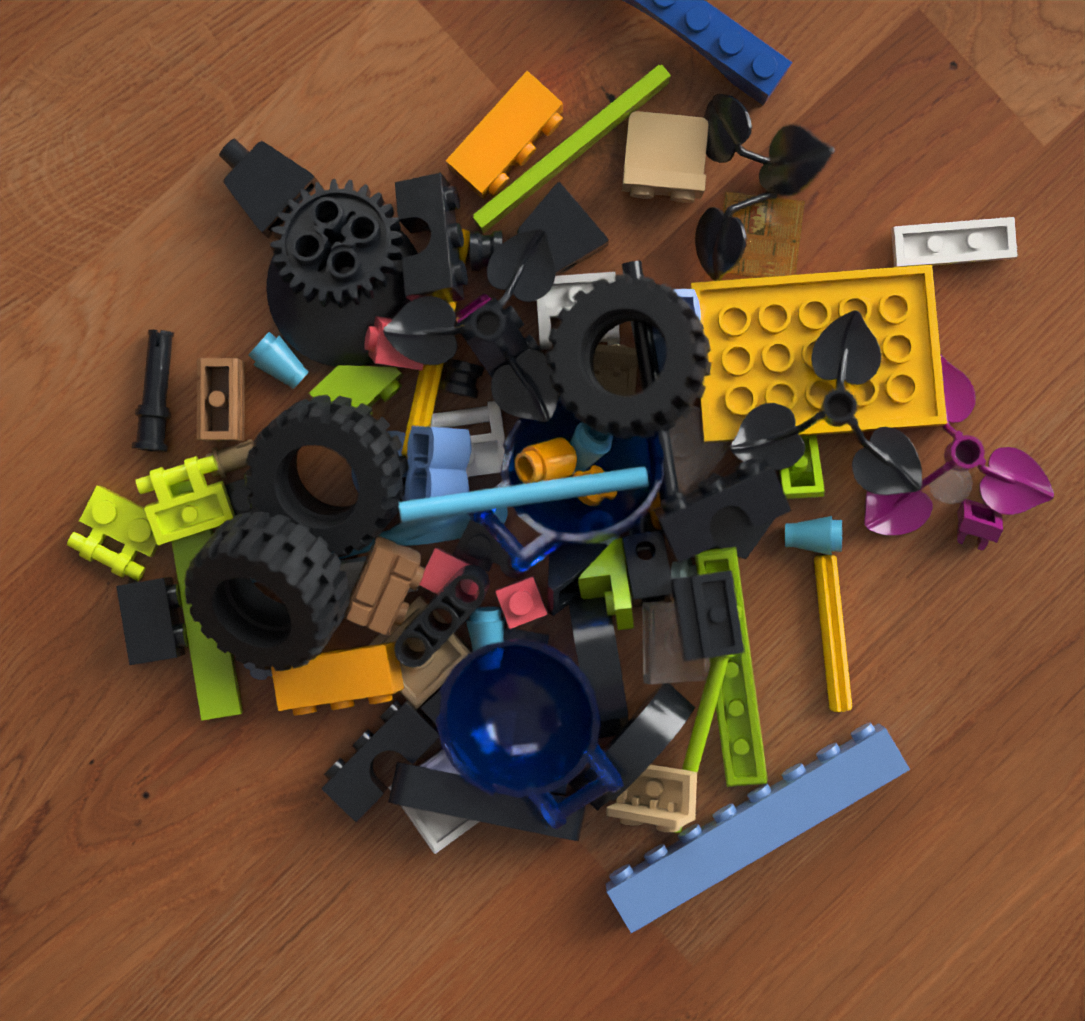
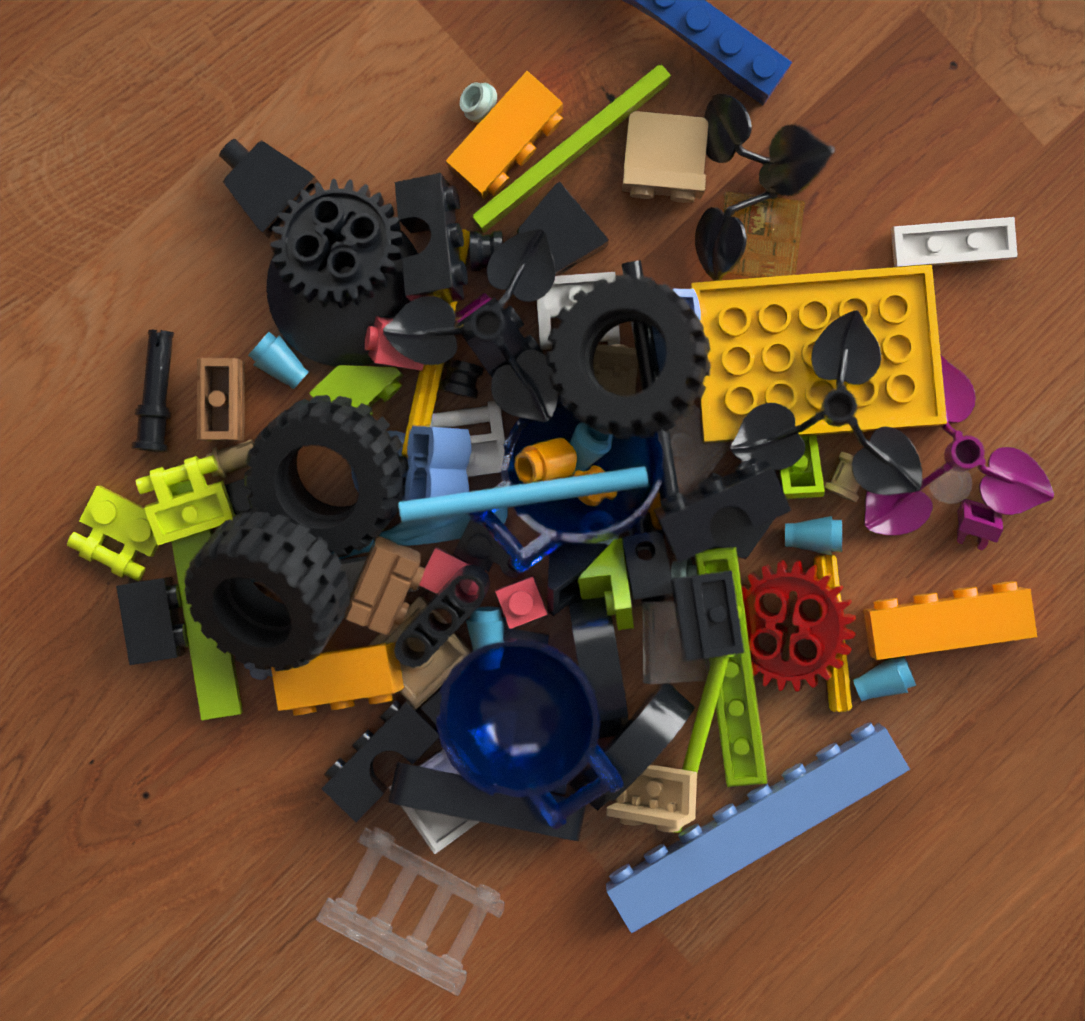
(378, 933): none -> clear fence
(478, 101): none -> light aqua plate
(826, 632): none -> red gear
(843, 481): none -> tan bush
(885, 679): none -> medium azure cone
(949, 622): none -> light orange brick

